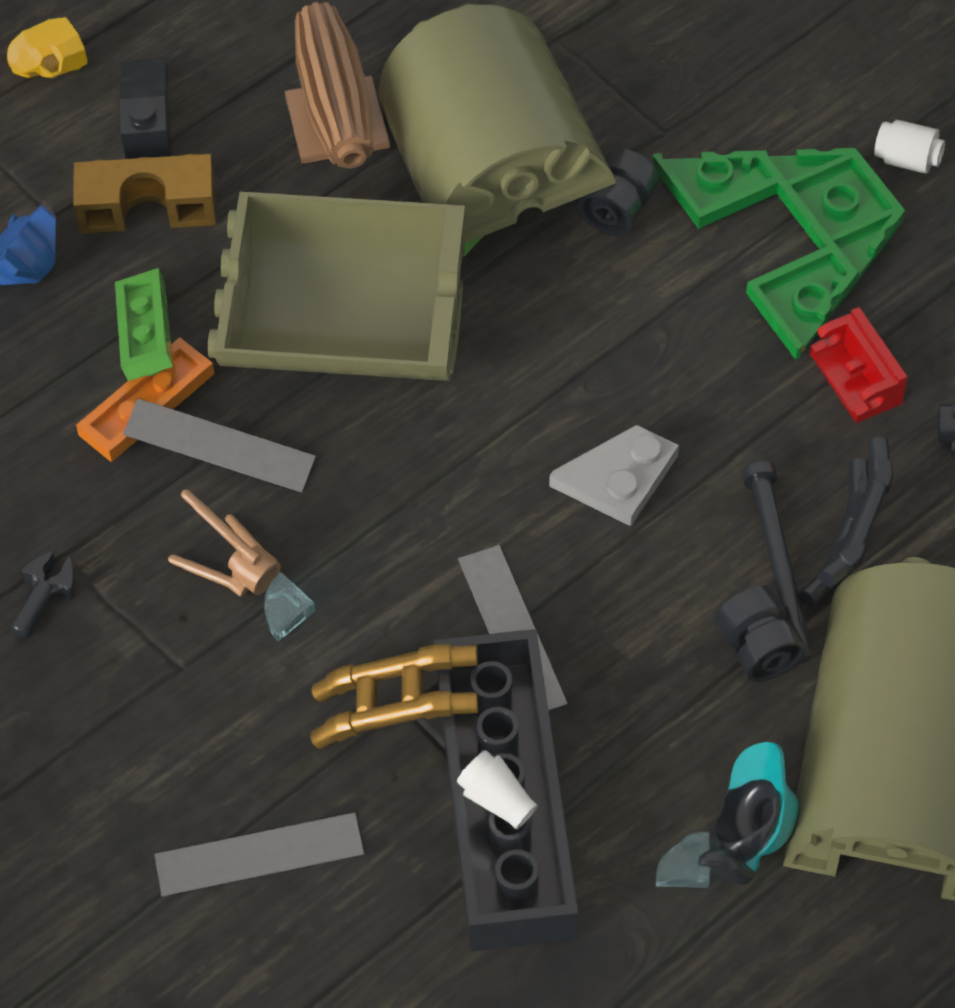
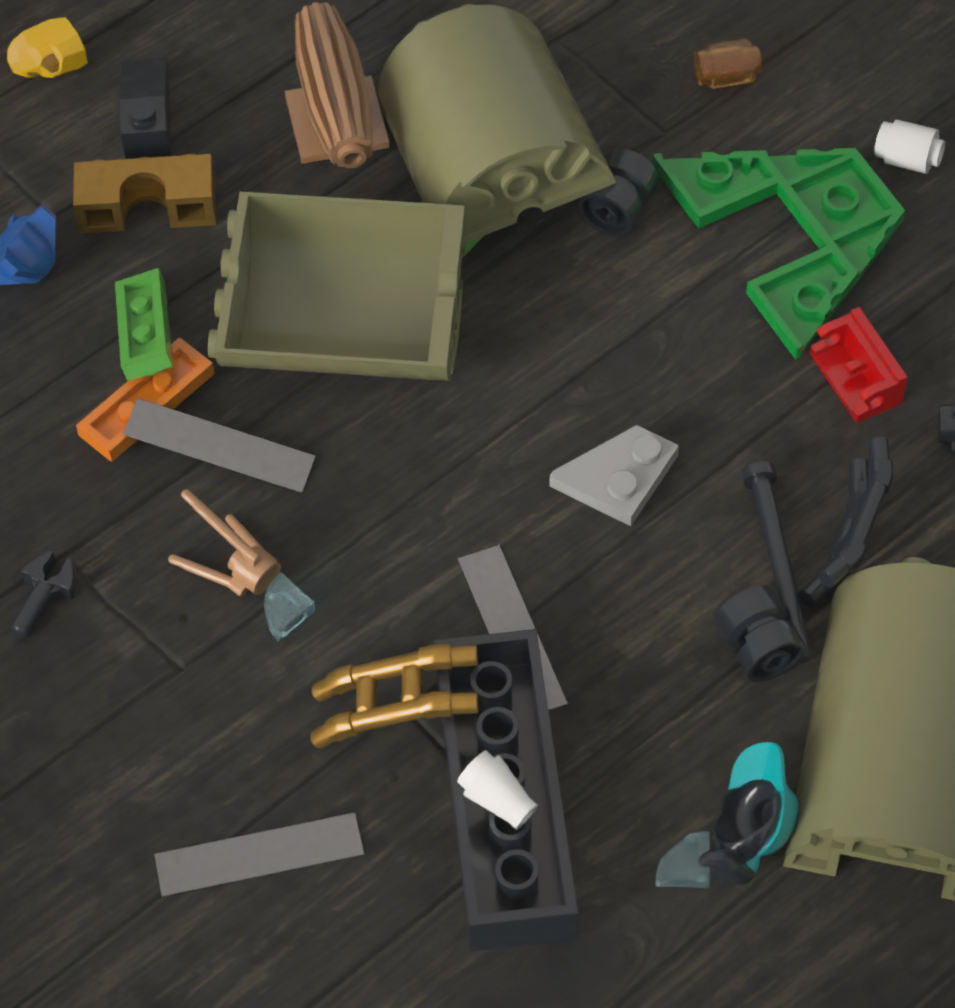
(727, 63): none -> clear orange brick

